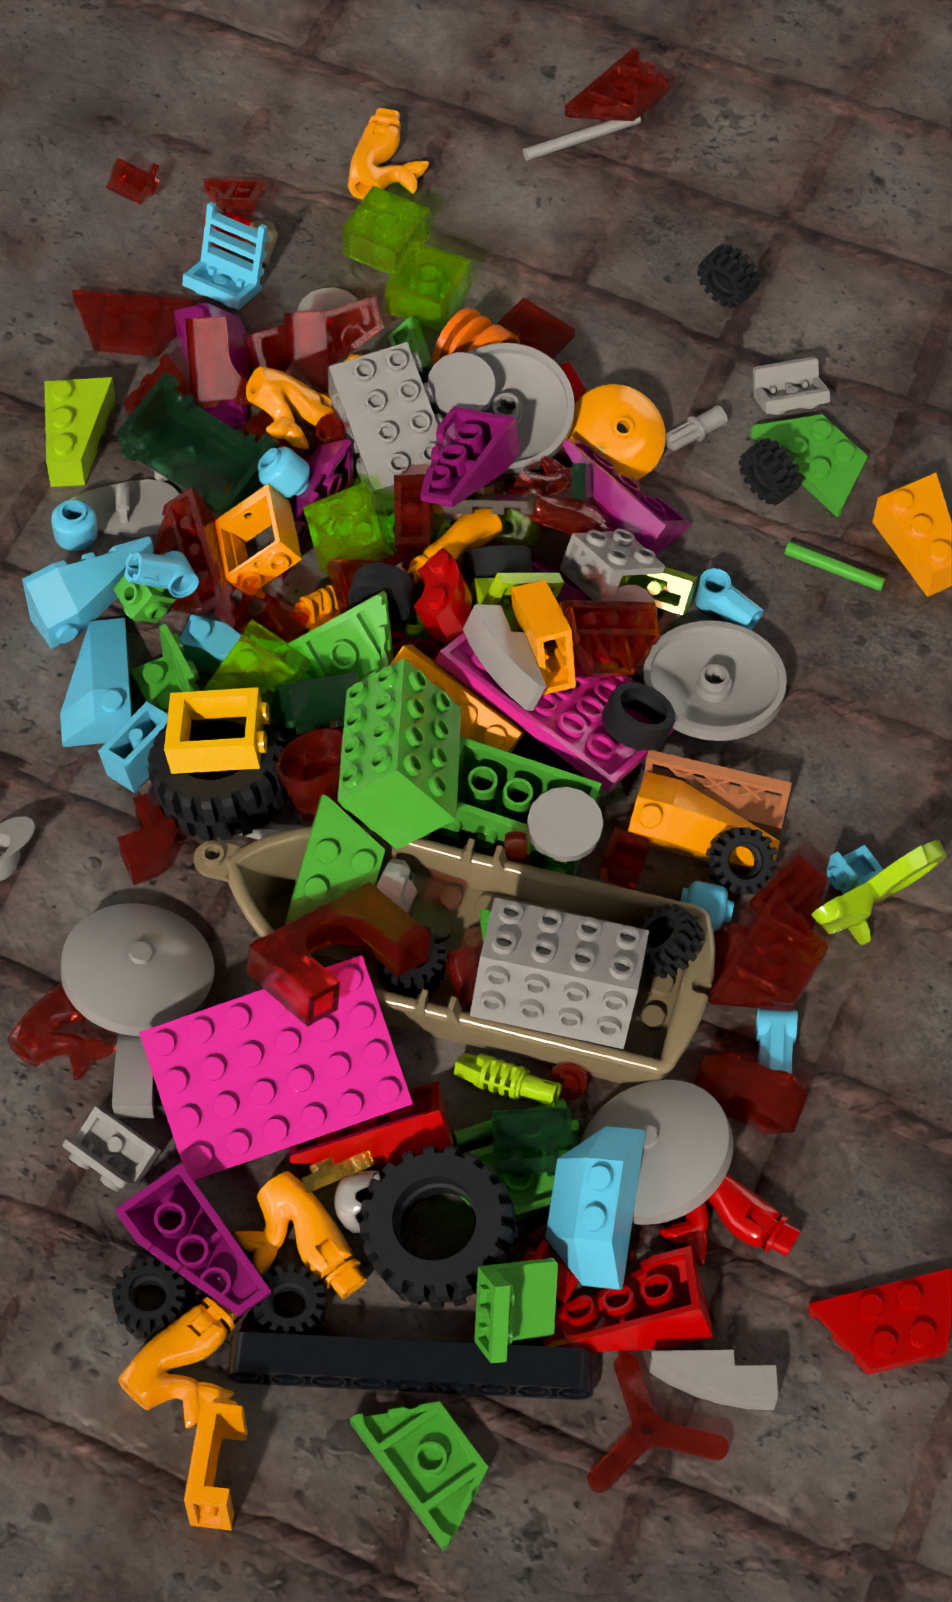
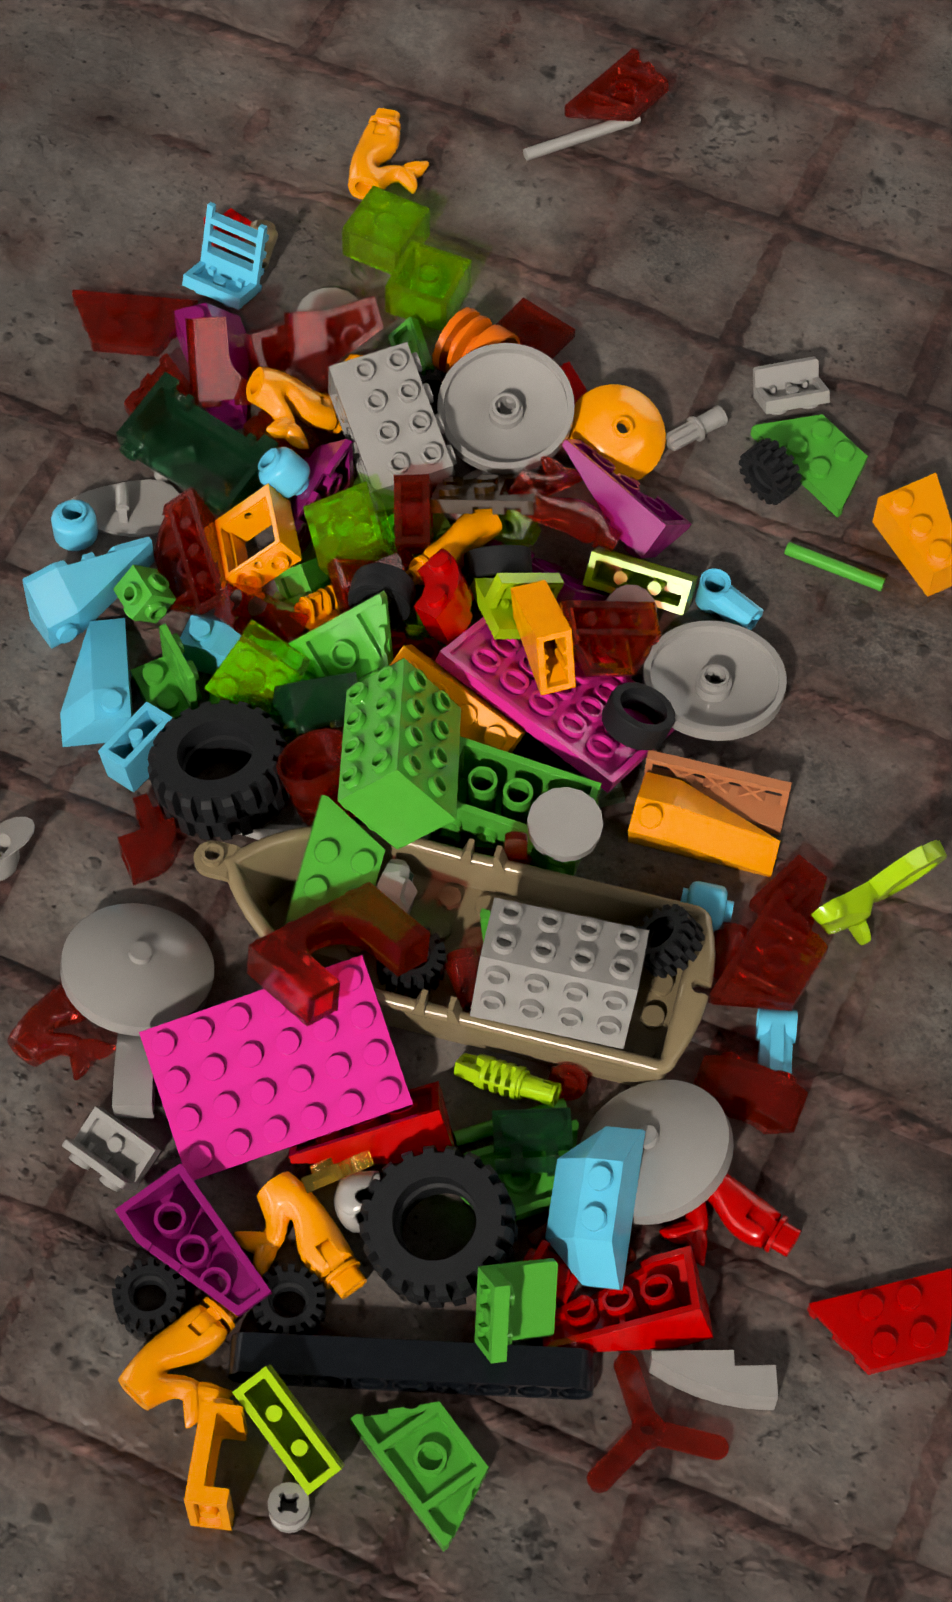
(74, 424): lime wedge -> none
(132, 181): clear red bracket -> none
(166, 571): medium azure piece -> none
(218, 754): yellow window -> none
(235, 195): clear red wing -> none
(288, 1429): none -> lime brick
(292, 1515): none -> light grey wheel
(301, 580): none -> bright green panel
(329, 429): clear red plate -> none
(461, 382): light grey tile -> none
(468, 454): magenta wedge -> none
(505, 654): light grey slope -> none
(581, 480): clear green tile -> none
(600, 559): light grey bracket -> none
(624, 859): clear red panel -> none
(728, 276): black tyre -> none
(762, 854): black tyre -> none
(852, 869): medium azure bracket -> none

